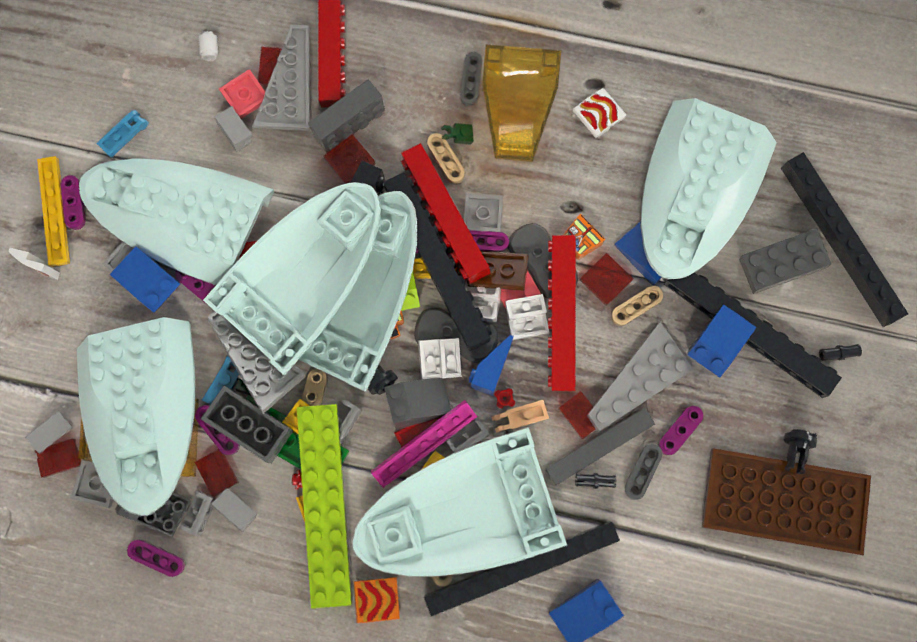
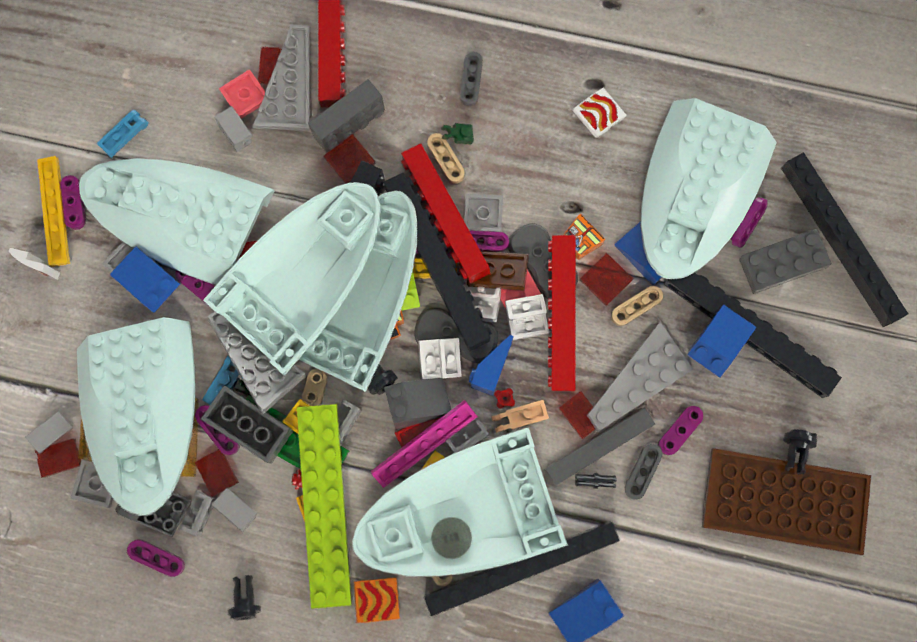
(208, 46): white brick -> none
(243, 608): none -> black piece
(451, 537): none -> clear smoke piece
(518, 97): clear yellow windscreen -> none
(749, 222): none -> magenta plate
(840, 352): black pin -> none

